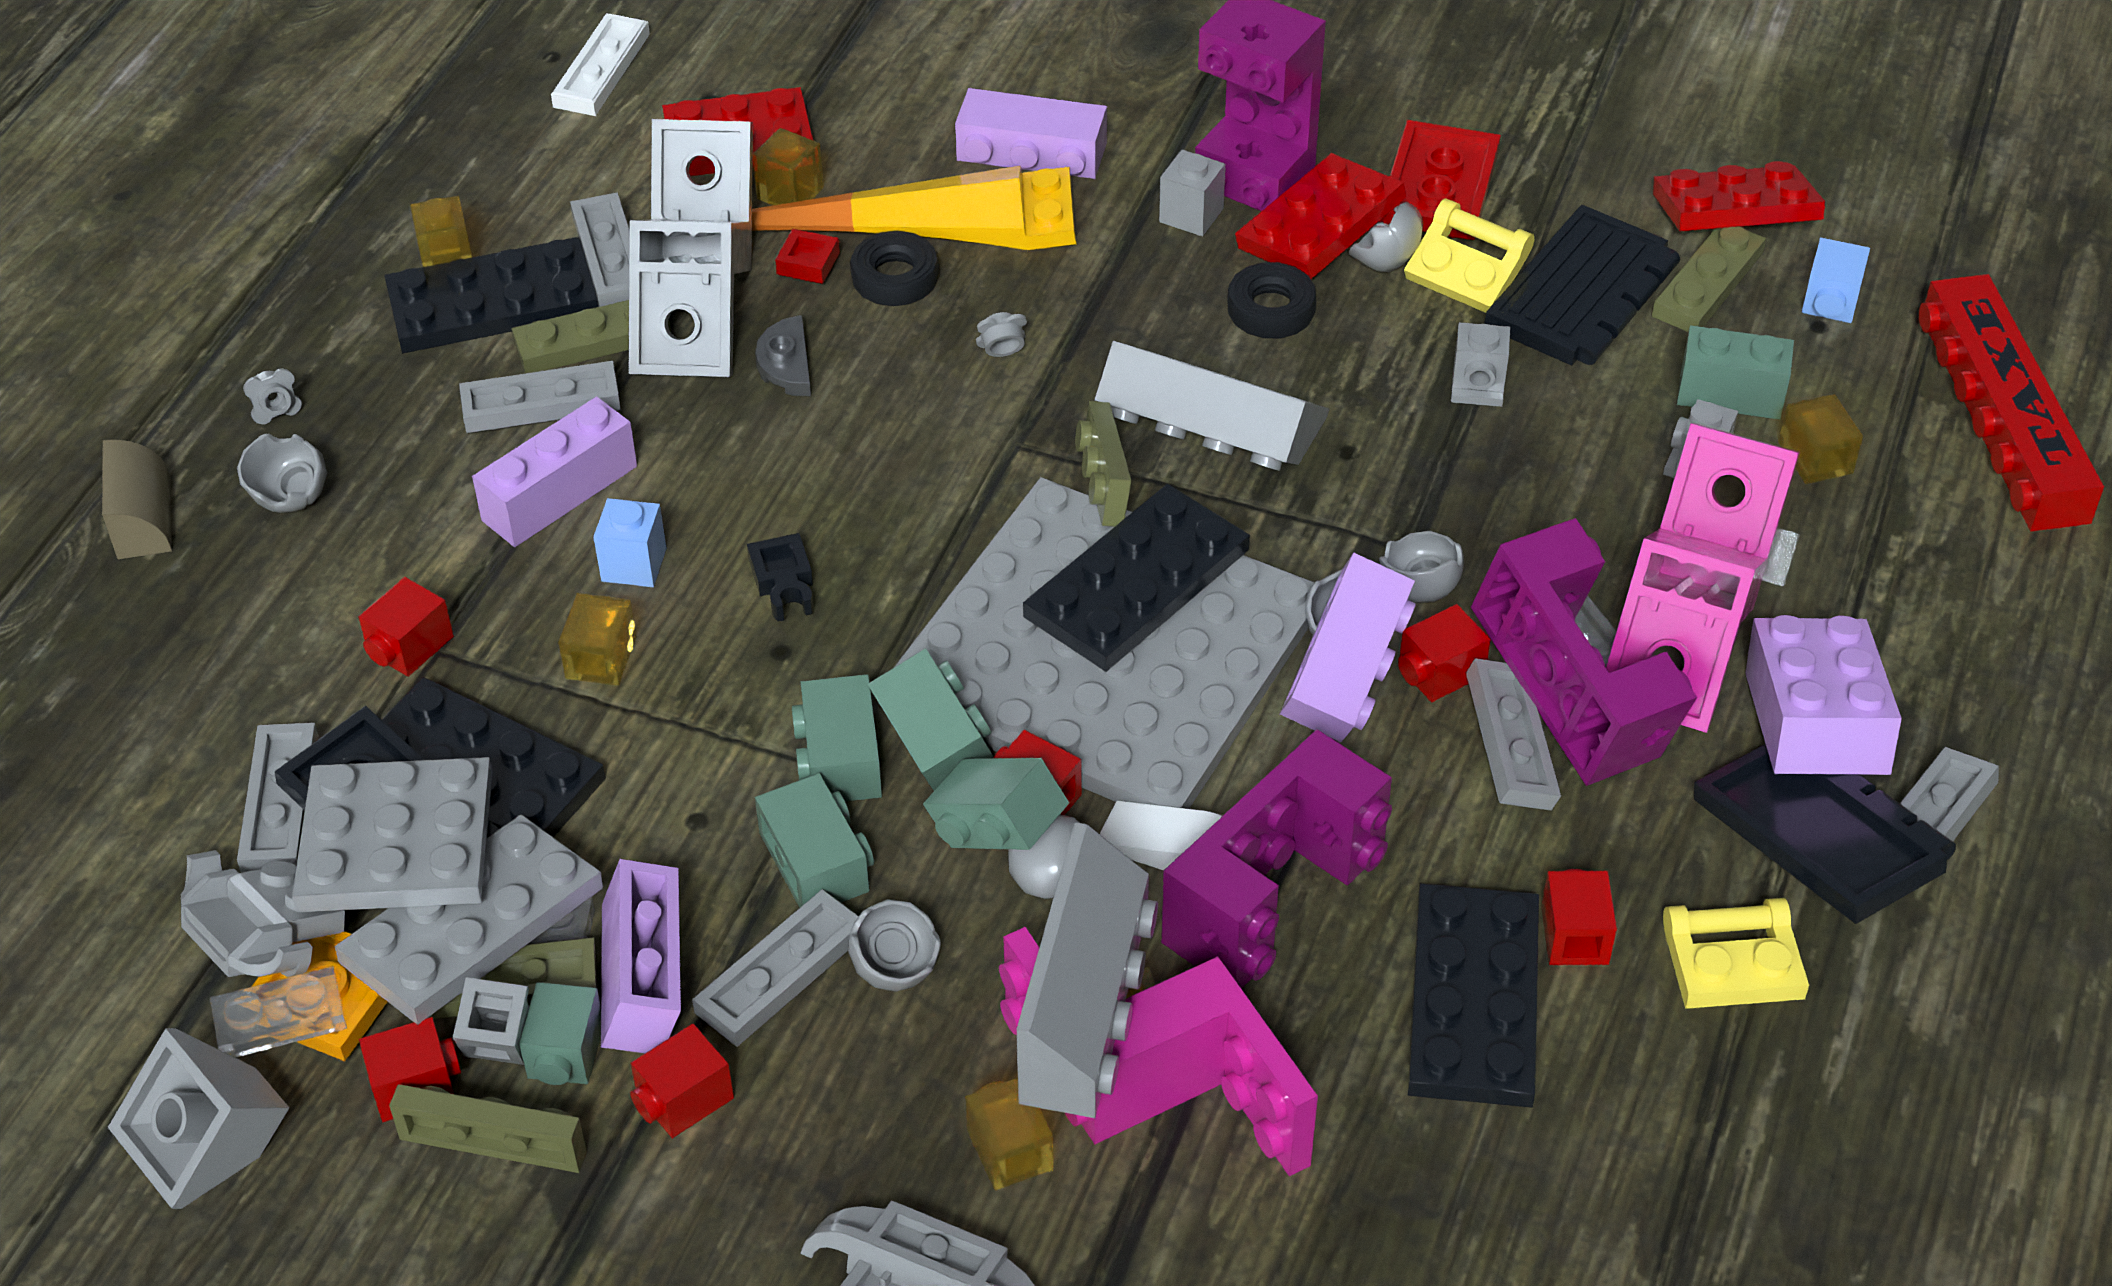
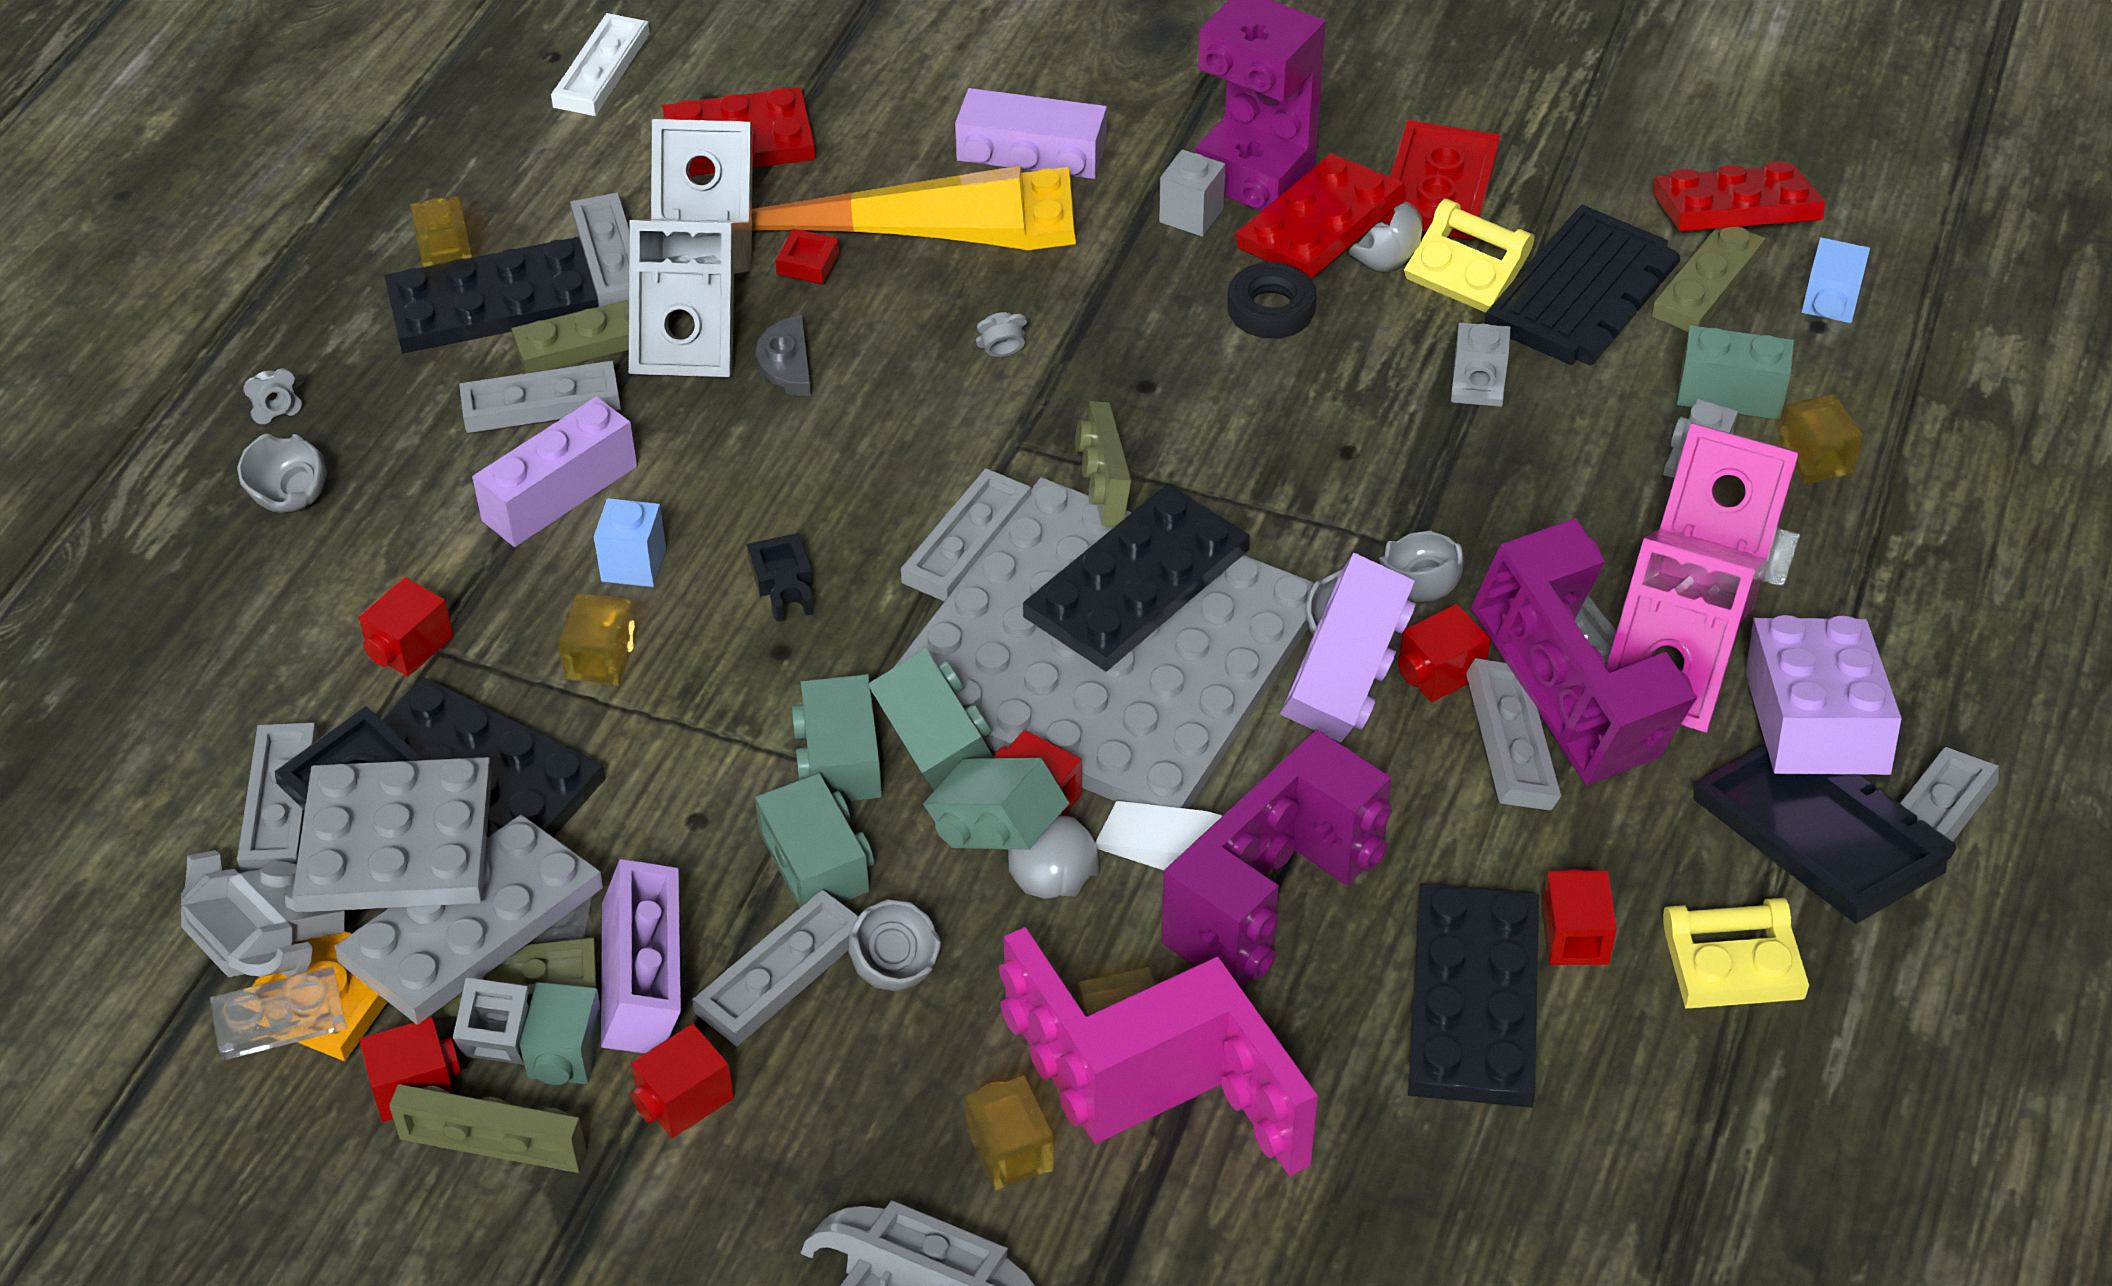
(136, 499): dark tan brick -> none
(195, 1117): light grey slope -> none
(787, 168): clear yellow brick -> none
(891, 247): black tyre -> none
(964, 534): none -> light grey plate
(1083, 978): light grey slope -> none
(1208, 404): slope -> none
(2010, 403): red brick -> none

